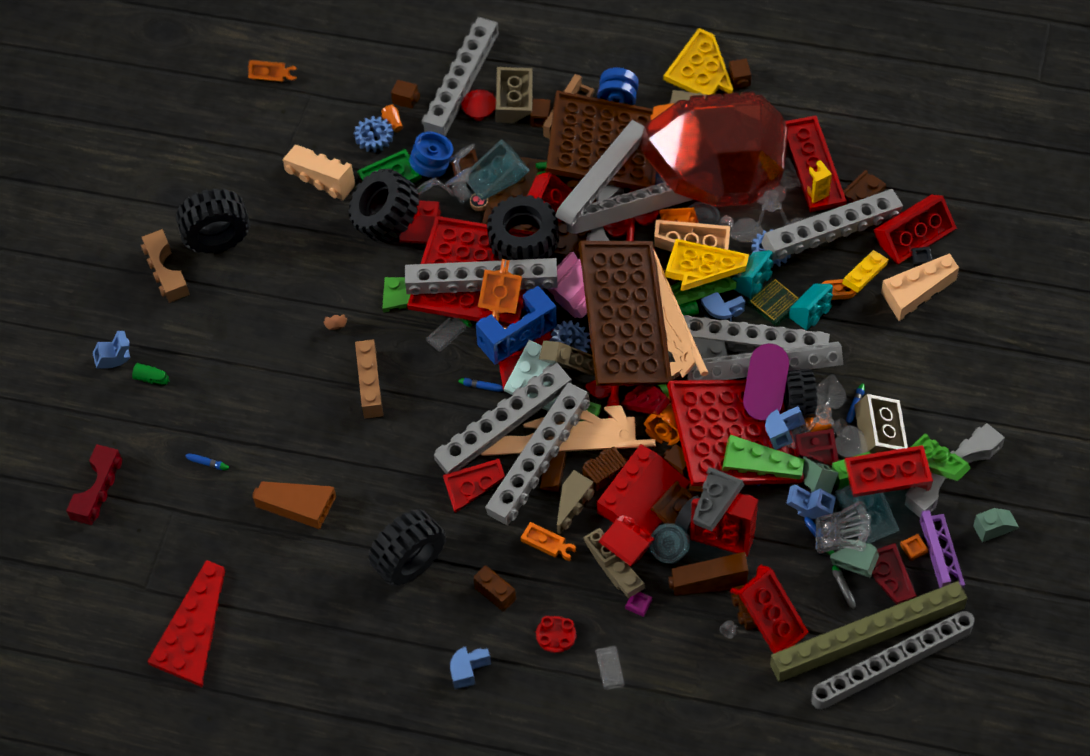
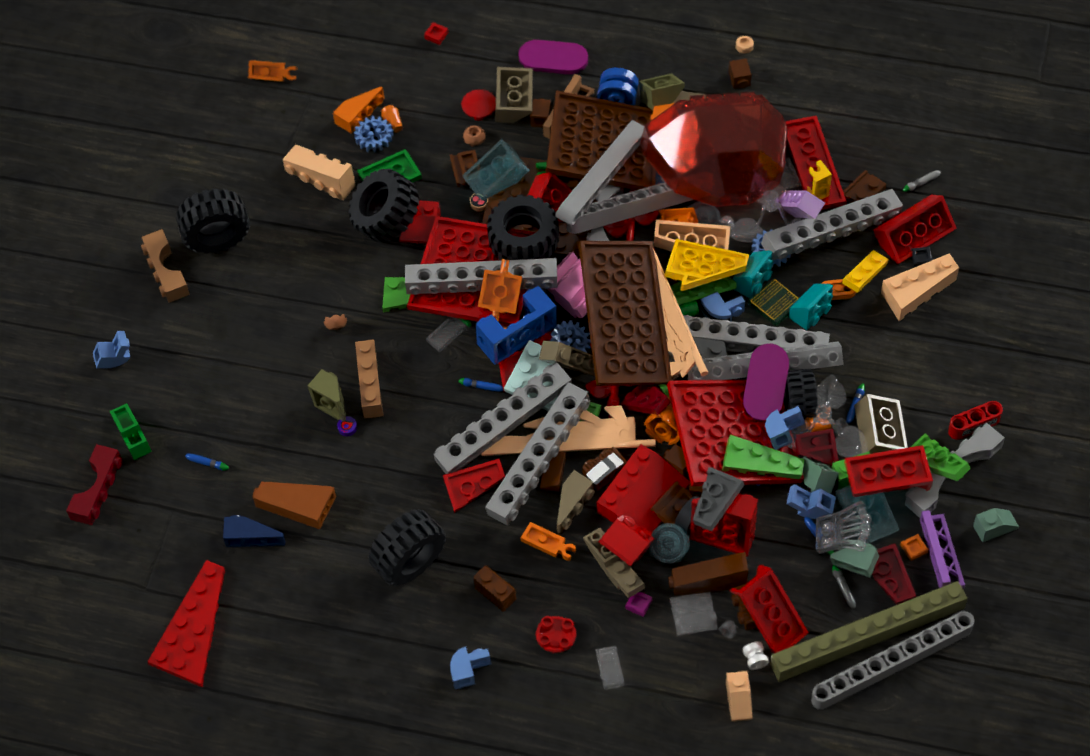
(130, 431): none -> green slope
(149, 374): green hinge -> none
(248, 533): none -> dark blue slope
(327, 394): none -> olive slope
(347, 427): none -> dark purple tile
(357, 109): none -> orange slope
(405, 94): reddish brown brick -> none
(431, 154): blue wheel -> none
(436, 33): none -> red plate
(460, 187): clear plant -> none
(461, 76): light grey brick -> none
(474, 140): none -> nougat plate
(553, 56): none -> magenta tile
(605, 467): none -> white sticker
(660, 90): none -> olive slope
(693, 613): none -> clear hinge
(700, 66): yellow wing -> none
(739, 696): none -> light nougat slope
(744, 44): none -> light nougat tile
(755, 655): none -> white wheel
(801, 204): none -> lavender brick
(912, 185): none -> light grey piece
(979, 413): none -> red beam

